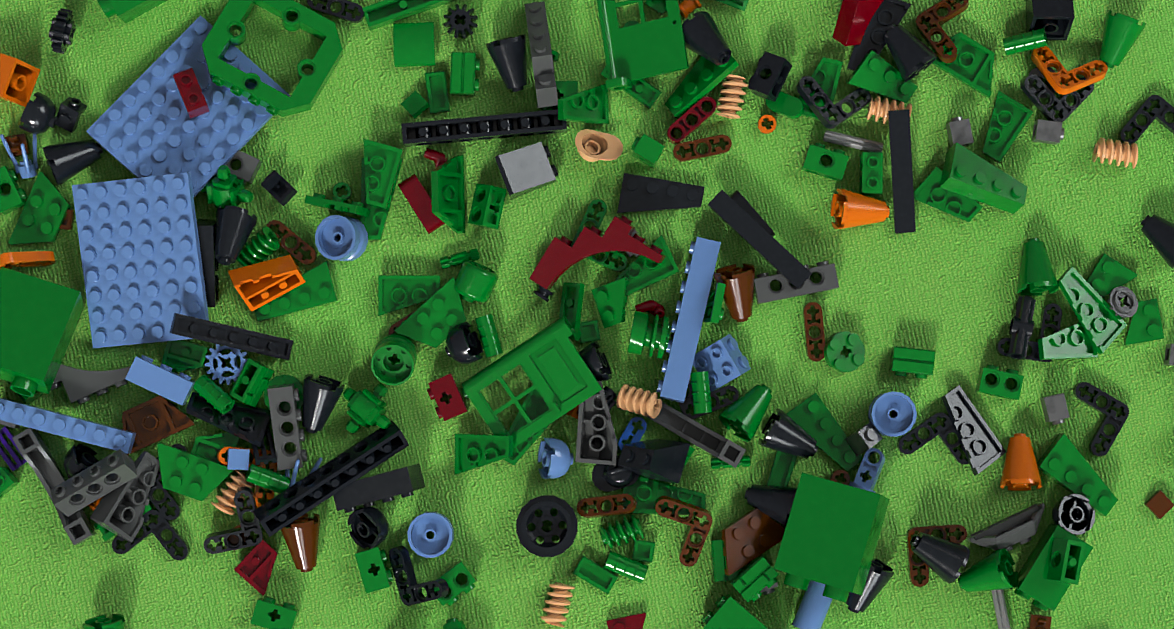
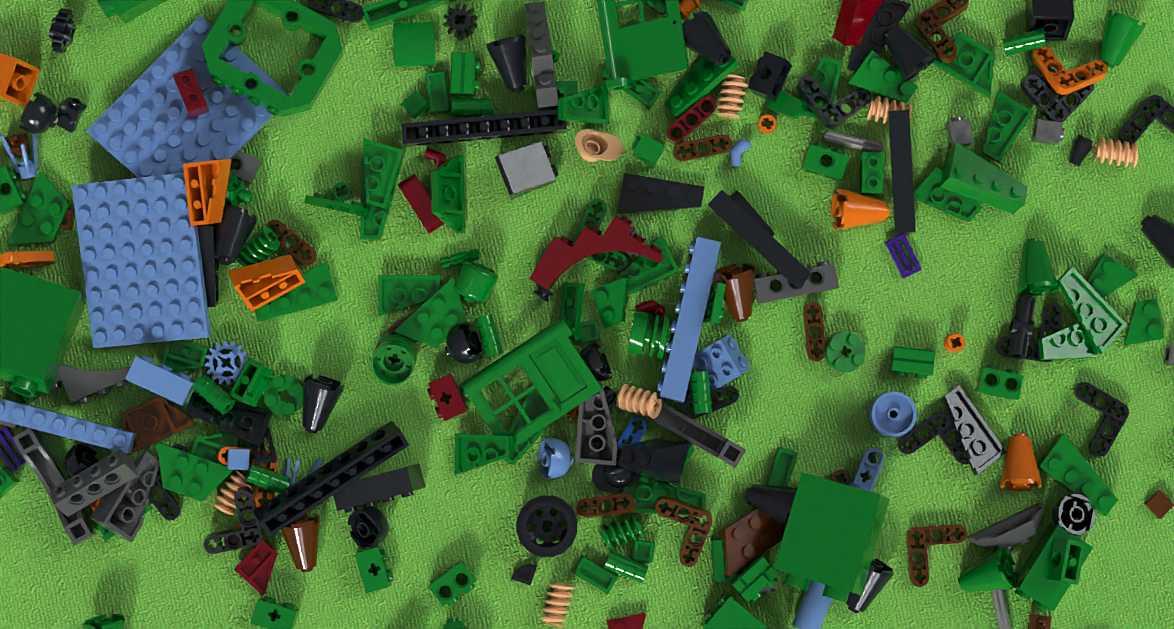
(71, 158): black cone -> none
(157, 530): black beam -> none
(206, 190): none -> orange wedge
(231, 336): black tile -> none
(278, 188): black bracket -> none
(290, 394): dark grey brick -> none
(341, 238): medium blue wheel -> none
(366, 408): green piece -> none
(414, 588): black beam -> none
(442, 530): medium blue wheel -> none
(472, 107): none -> green axle
(487, 206): green brick -> none
(525, 574): none -> black tile
(717, 463): green axle -> none
(736, 151): none -> medium blue arm
(747, 412): green cone -> none
(787, 436): black cone -> none
(822, 426): green wing -> none
(863, 438): flat silver brick -> none
(910, 271): none -> dark purple tile
(940, 555): black cone -> none
(948, 345): none -> orange bush
(1055, 408): flat silver brick -> none
(1080, 150): none -> black cone
(1130, 301): dark grey gear -> none

